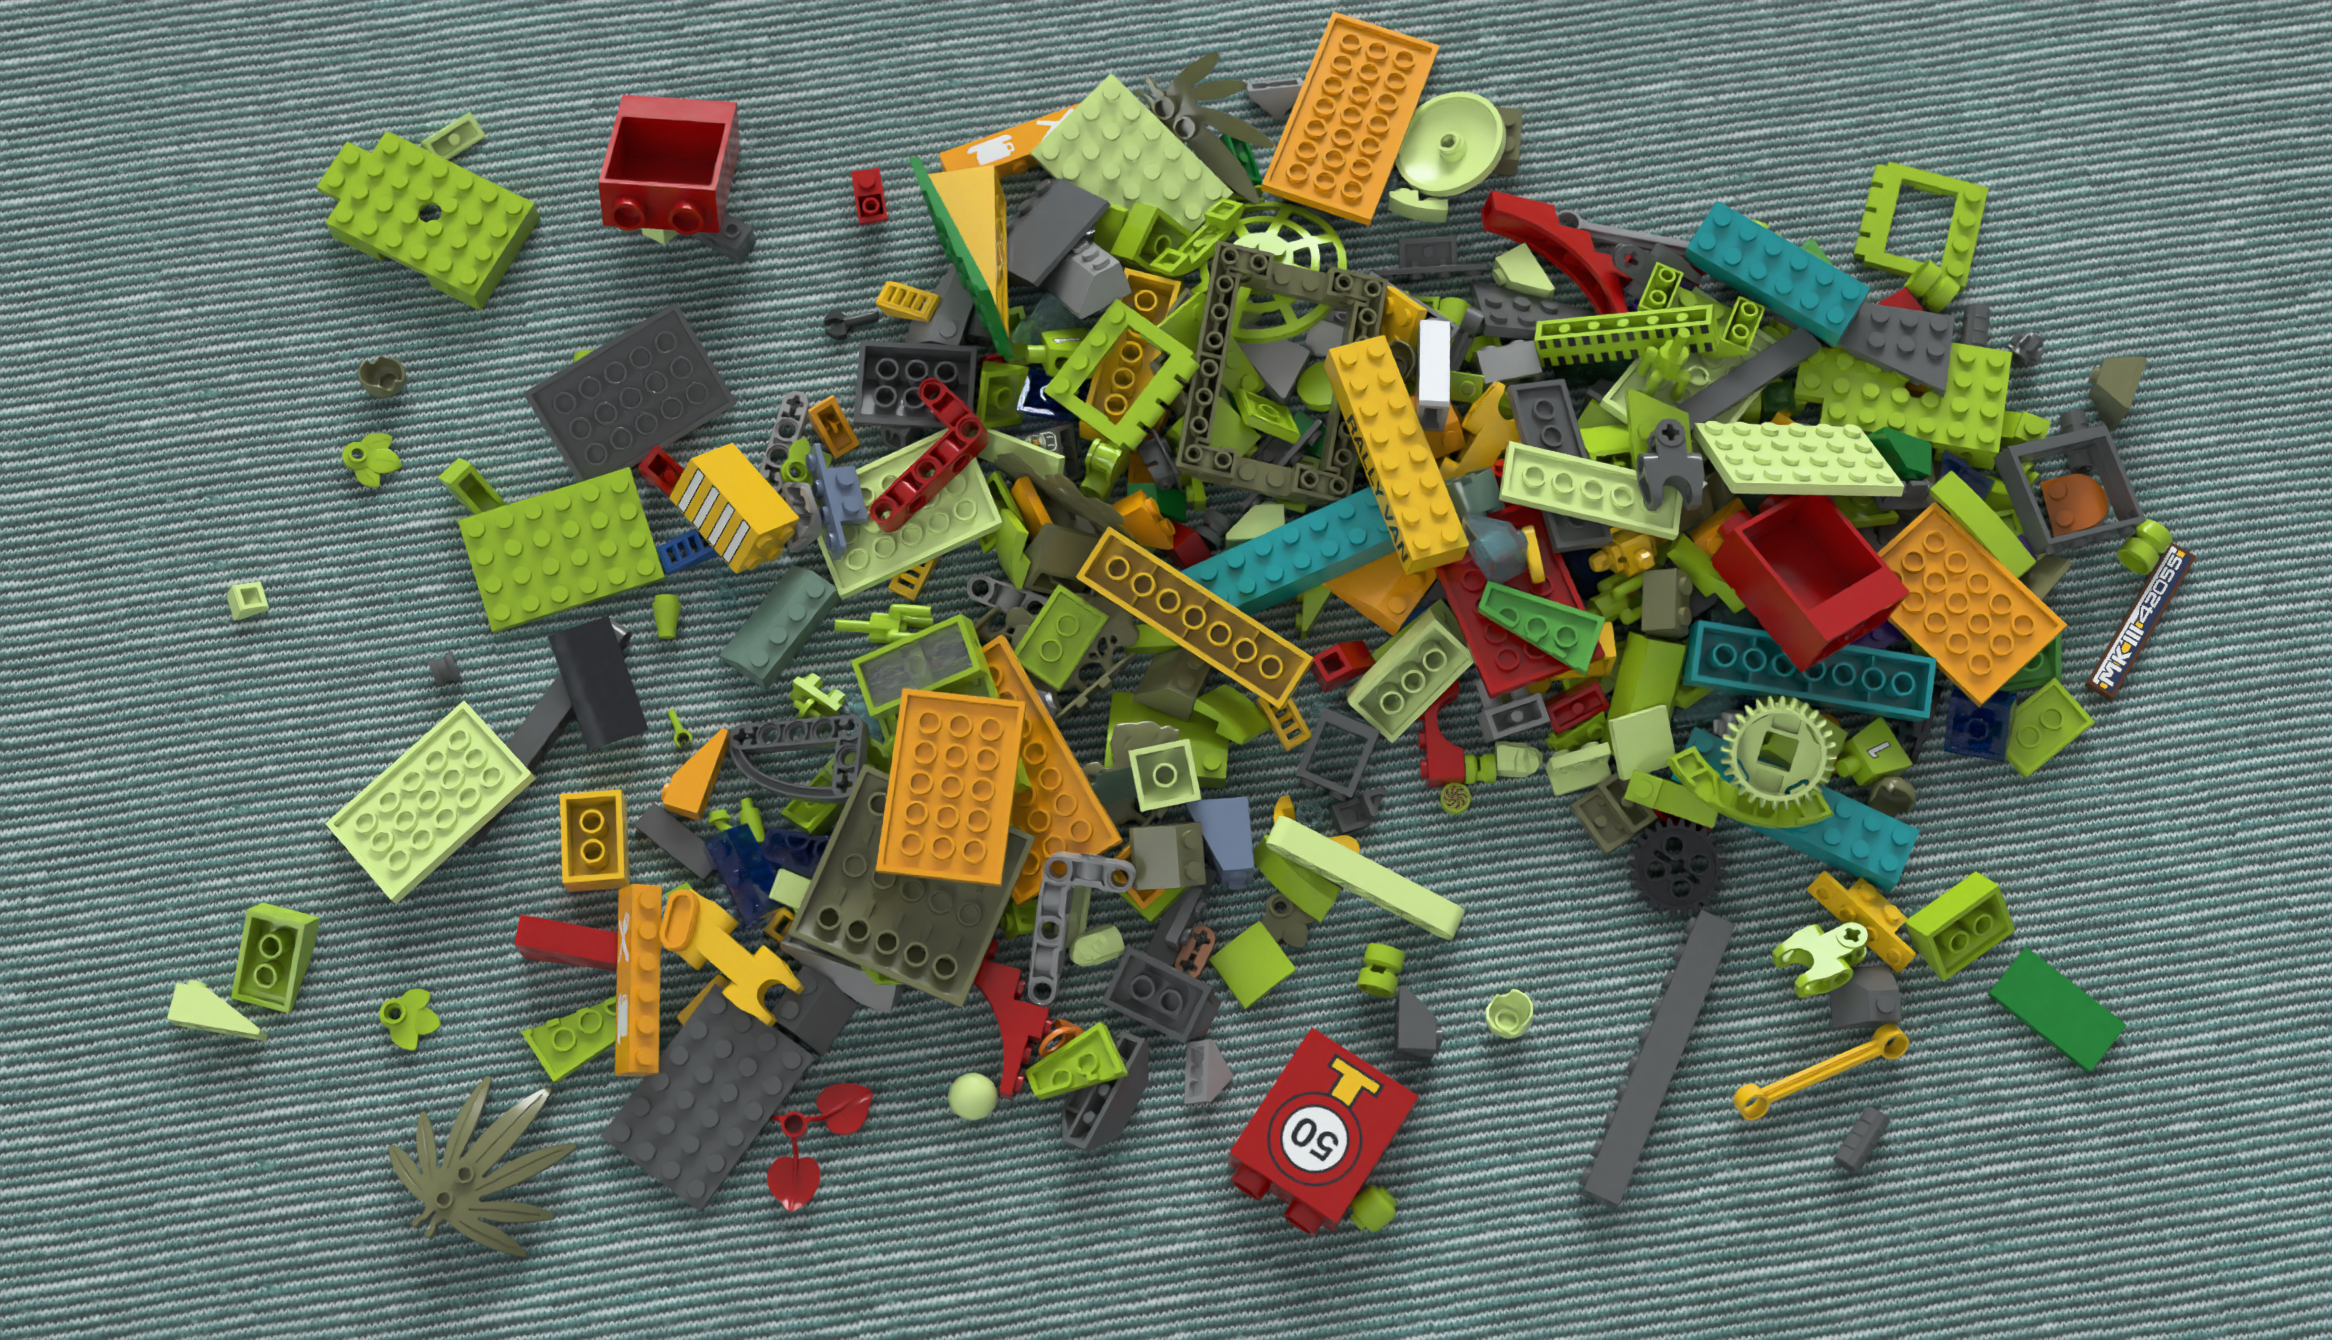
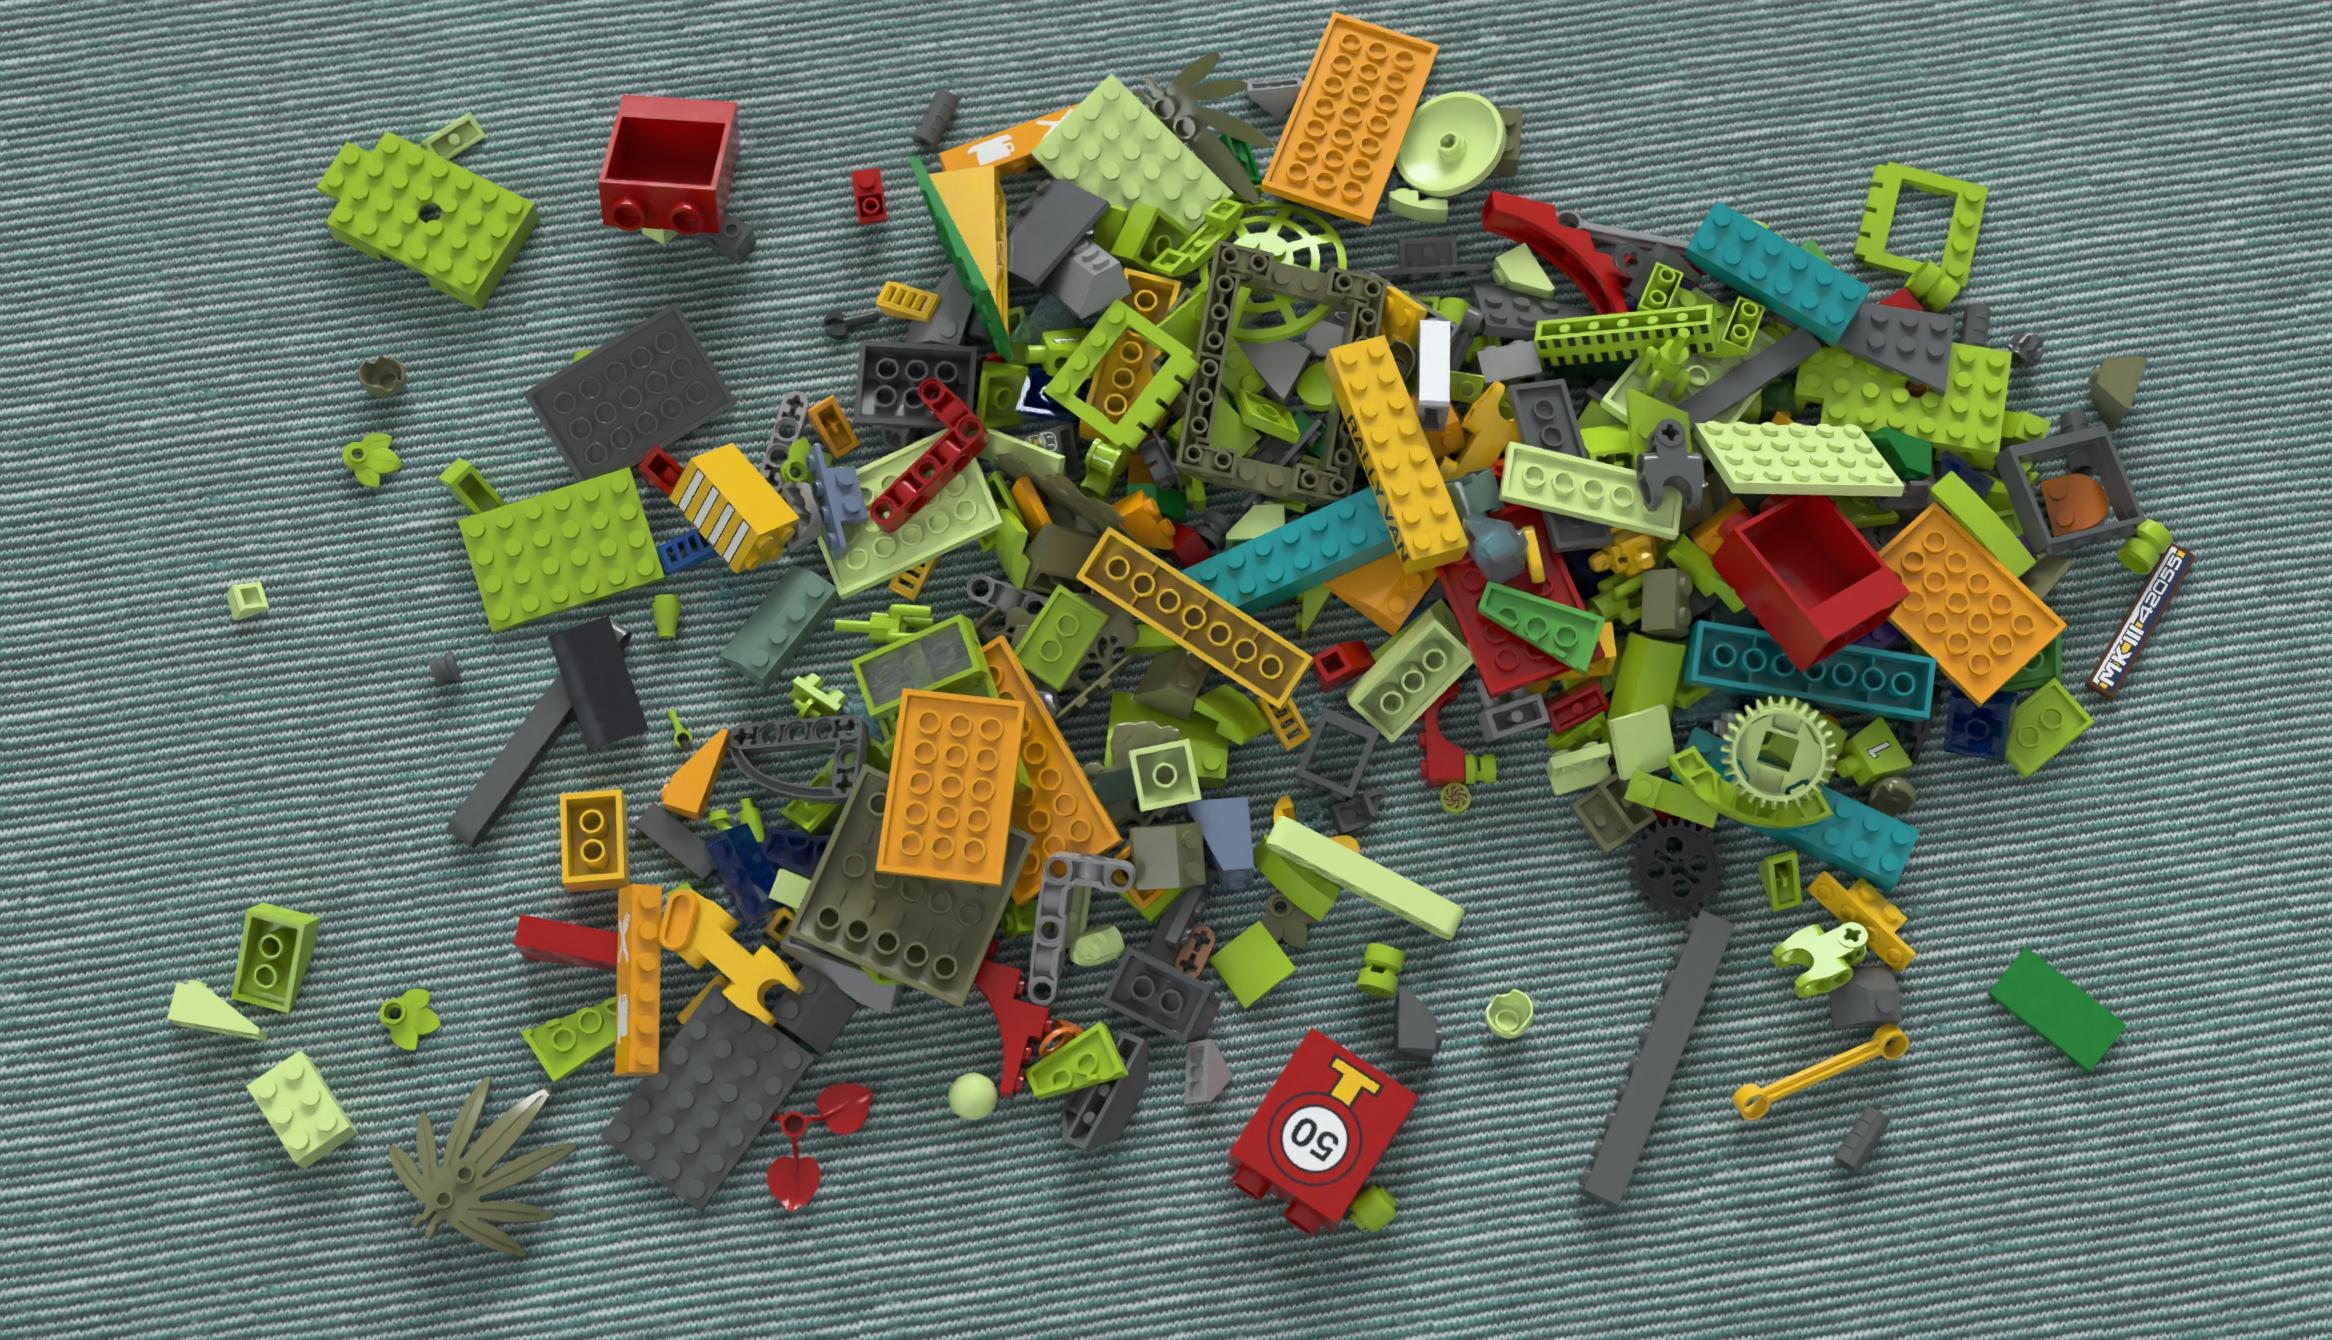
(302, 1109): none -> yellowish green brick
(430, 802): yellowish green plate -> none
(935, 119): none -> dark grey axle
(1516, 759): yellowish green rock -> none
(1781, 880): none -> lime slope
(1960, 925): lime slope -> none

